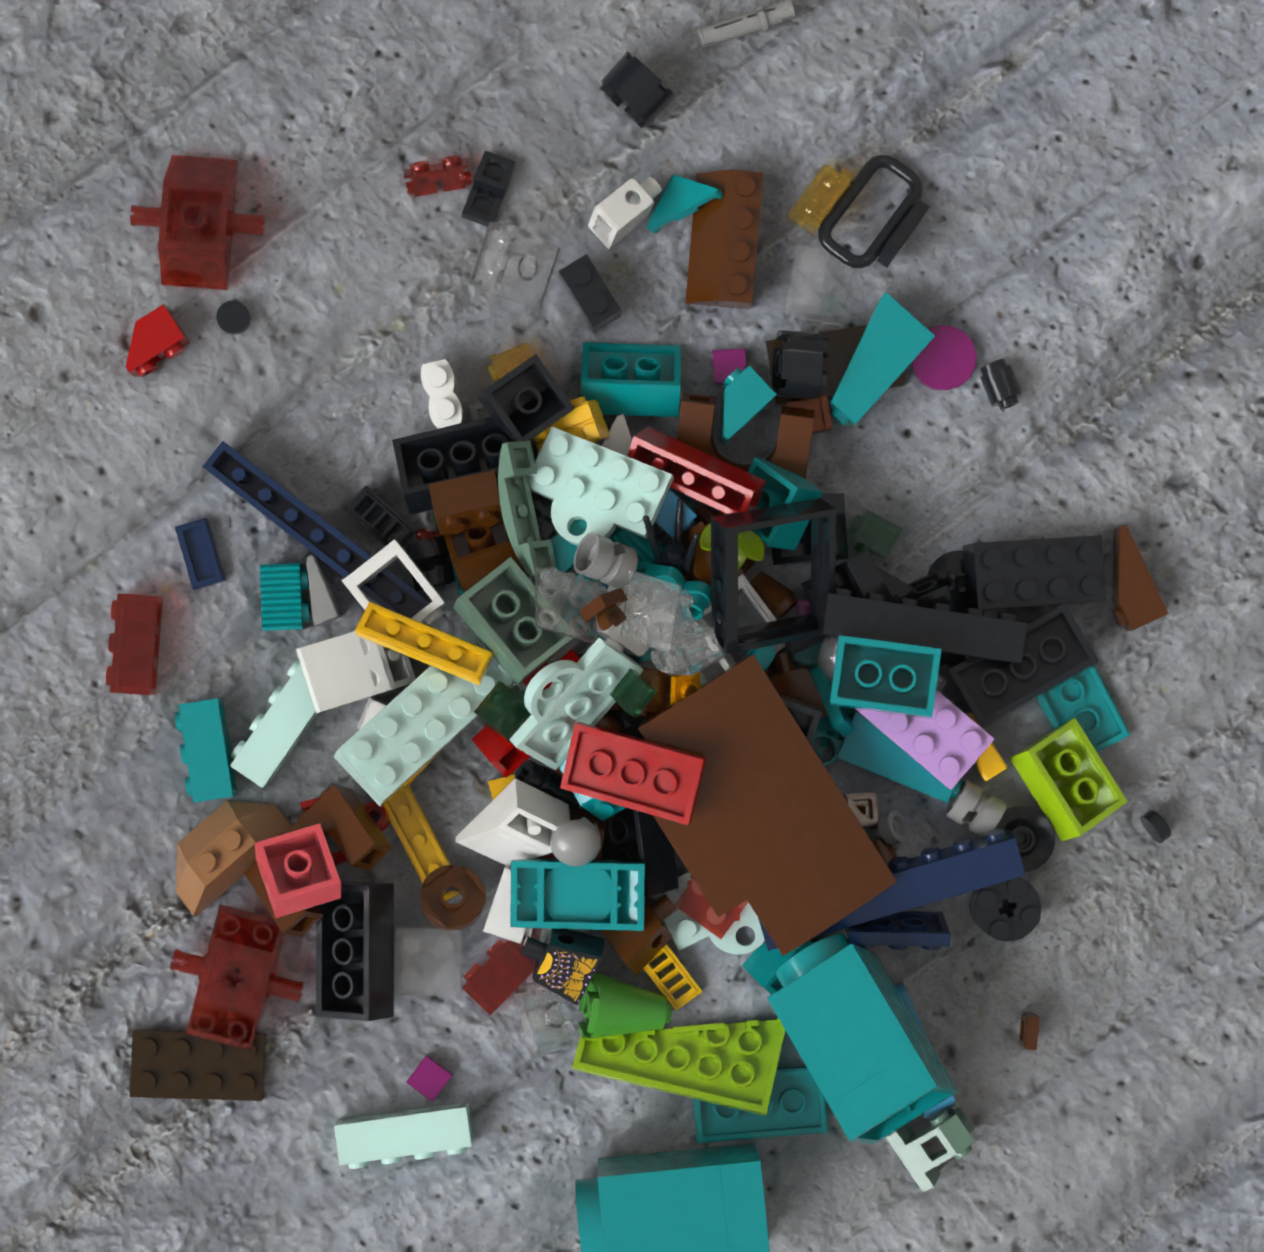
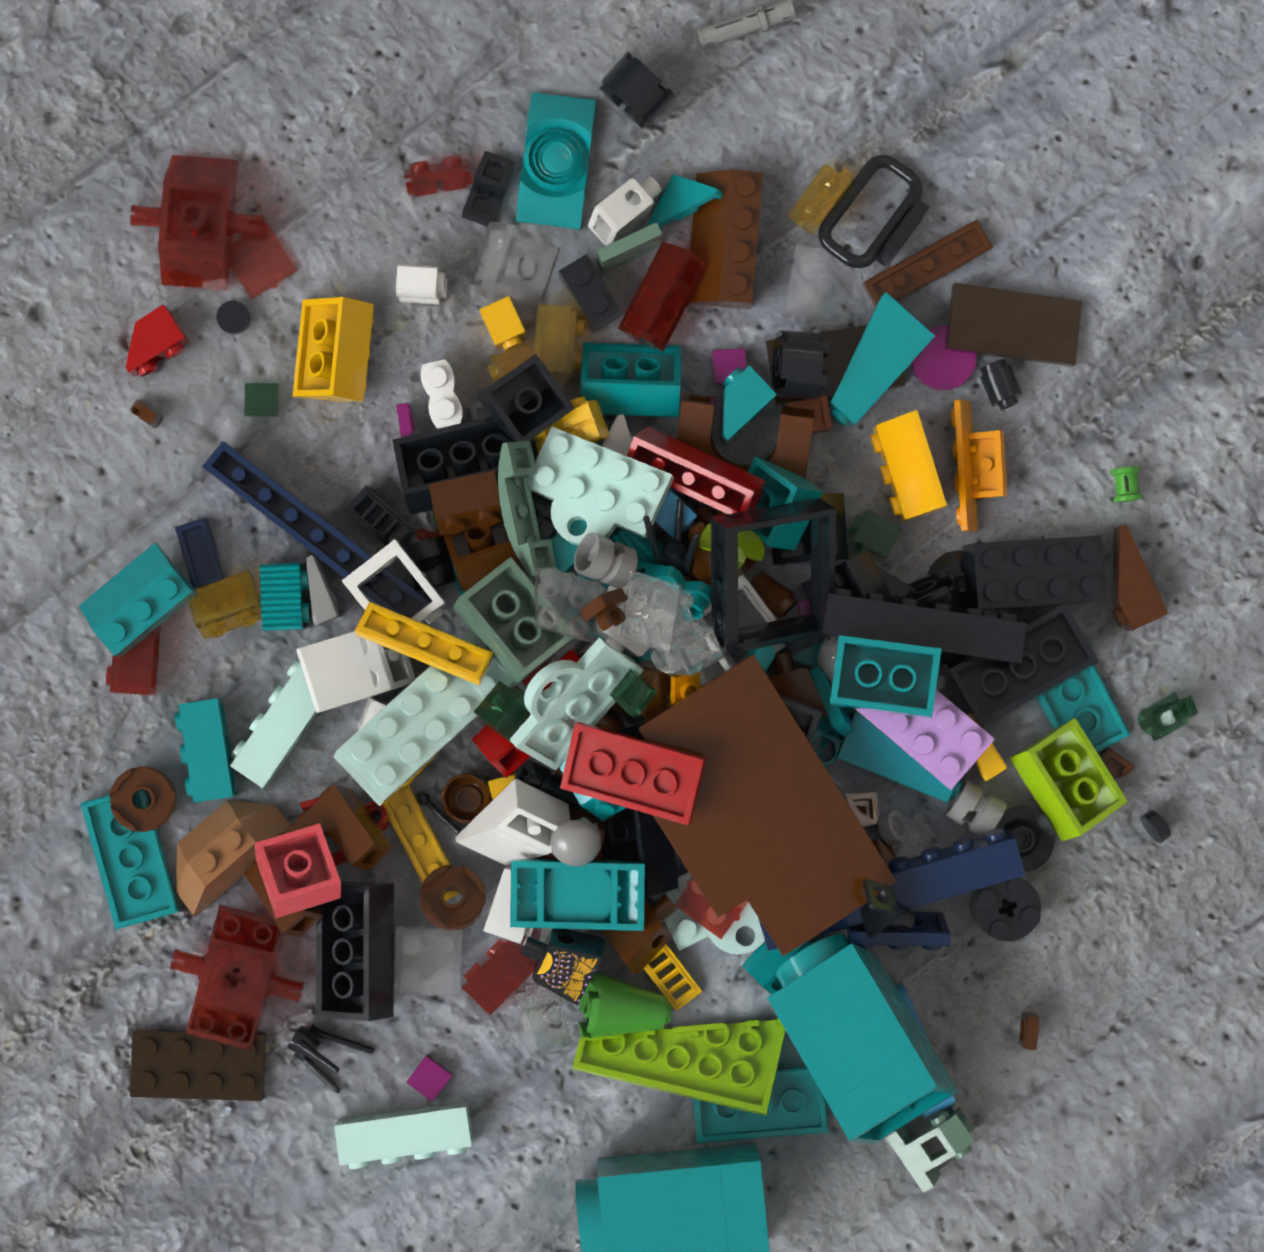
(130, 865): none -> teal tile
(137, 600): none -> teal slope
(146, 414): none -> reddish brown tile
(161, 792): none -> reddish brown tile
(226, 605): none -> clear yellow bracket
(260, 262): none -> clear red piece
(261, 400): none -> clear green tile
(306, 1046): none -> black plant
(333, 349): none -> yellow slope
(405, 419): none -> magenta tile
(421, 284): none -> white brick
(424, 799): none -> black hinge
(465, 797): none -> reddish brown hair
(503, 324): none -> yellow brick
(555, 161): none -> teal slope
(557, 338): none -> clear yellow bracket
(629, 247): none -> sand green tile
(663, 296): none -> clear red brick
(883, 910): none -> black bracket
(908, 466): none -> yellow slope
(929, 263): none -> reddish brown tile
(979, 463): none -> light orange bracket
(1013, 324): none -> dark brown tile
(1116, 763): none -> reddish brown tile
(1119, 477): none -> bright green bush
(1166, 715): none -> clear green hips

